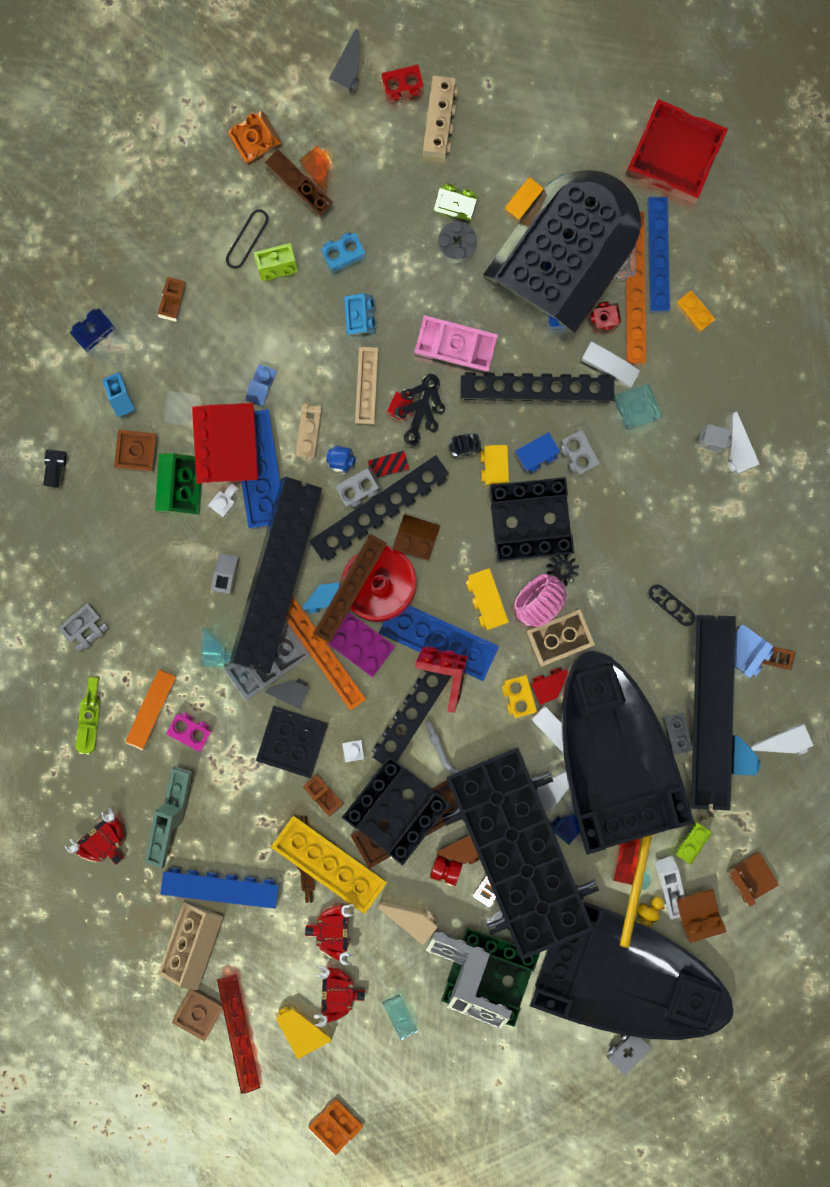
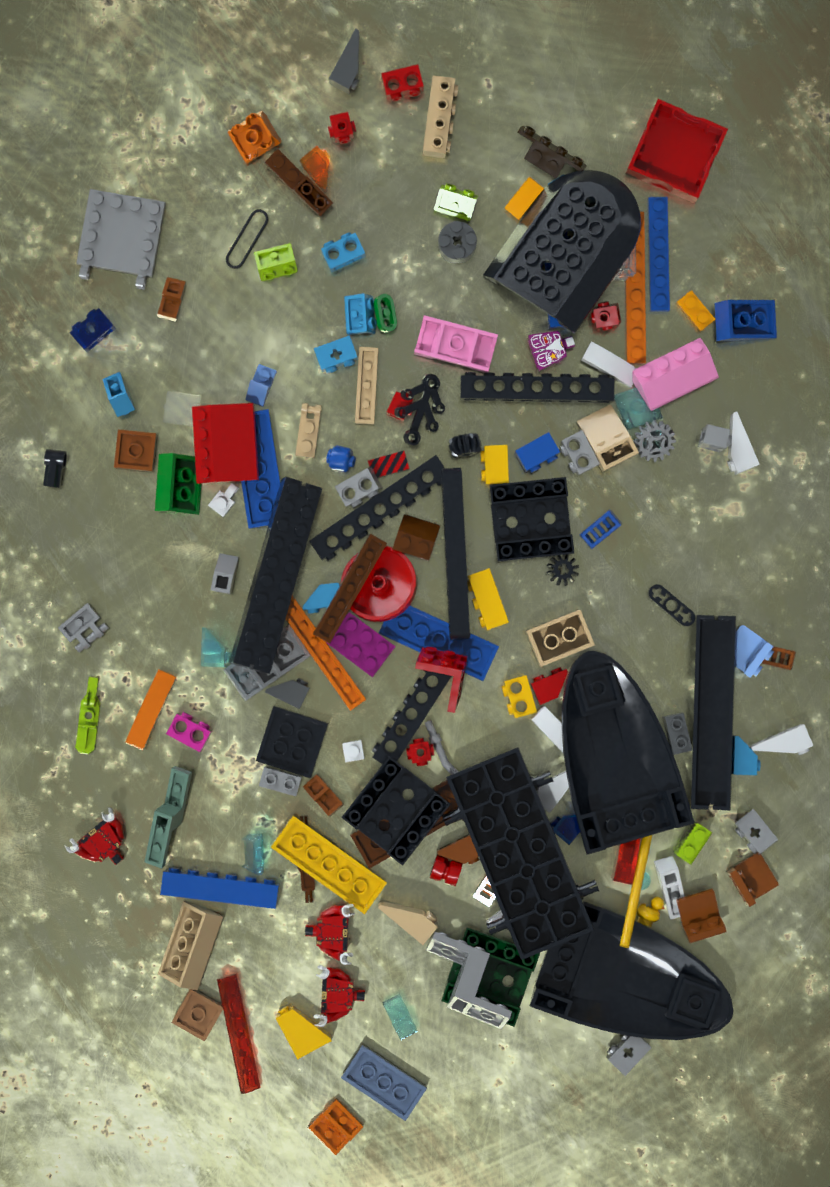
(120, 235): none -> light grey plate
(254, 853): none -> clear light blue slope
(280, 781): none -> light grey brick
(341, 128): none -> red brick
(341, 346): none -> dark azure brick
(384, 1082): none -> sand blue plate
(385, 313): none -> green plate
(420, 744): none -> red brick
(455, 553): none -> black beam
(540, 600): bright pink gear -> none
(547, 155): none -> dark brown bracket
(549, 348): none -> magenta torso
(608, 437): none -> tan slope
(615, 520): none -> blue slope
(659, 433): none -> light grey gear
(675, 374): none -> bright pink slope
(745, 320): none -> blue slope
(754, 821): none -> light grey brick

